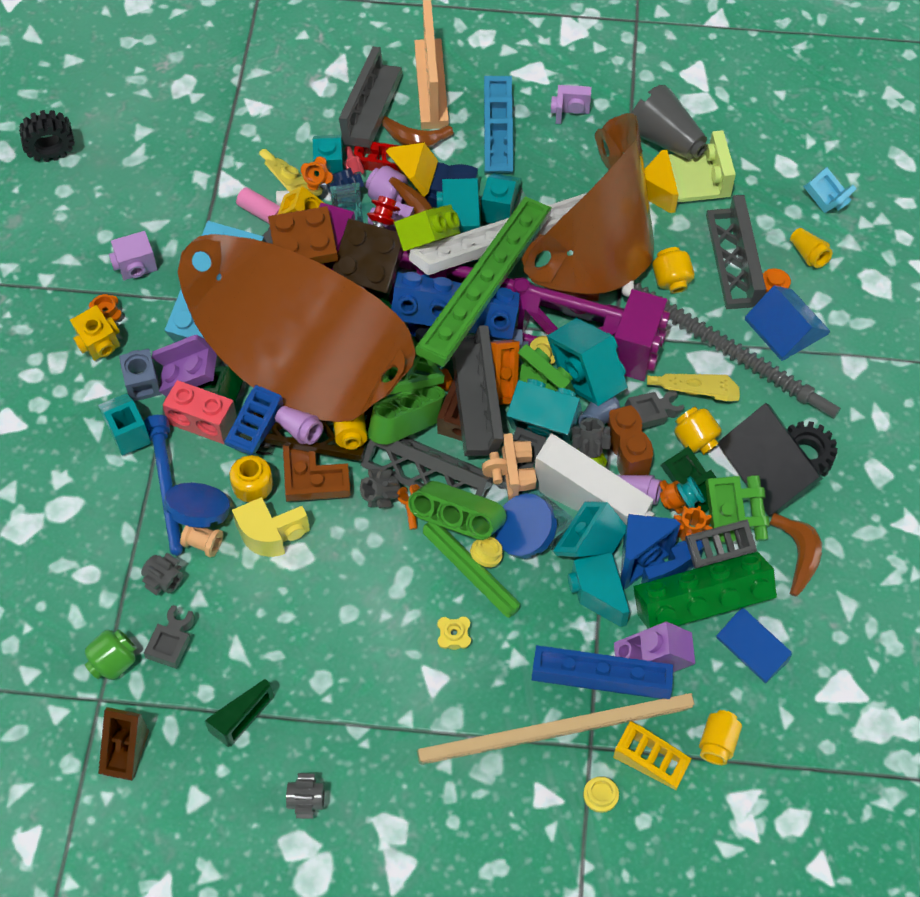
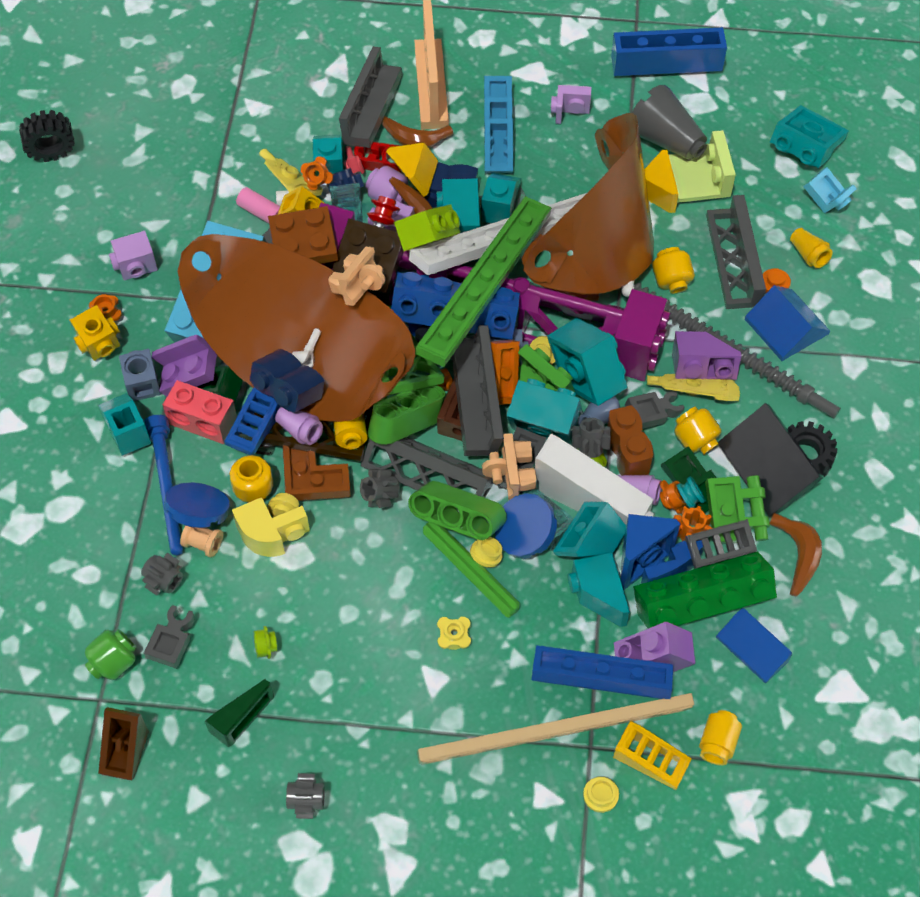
(264, 642): none -> lime plate
(282, 503): none -> light yellow plate
(287, 380): none -> dark blue brick
(306, 357): none -> white hand
(359, 275): none -> light nougat hips
(403, 498): orange hand -> none
(668, 51): none -> blue brick
(703, 357): none -> medium lavender slope
(808, 136): none -> teal plate

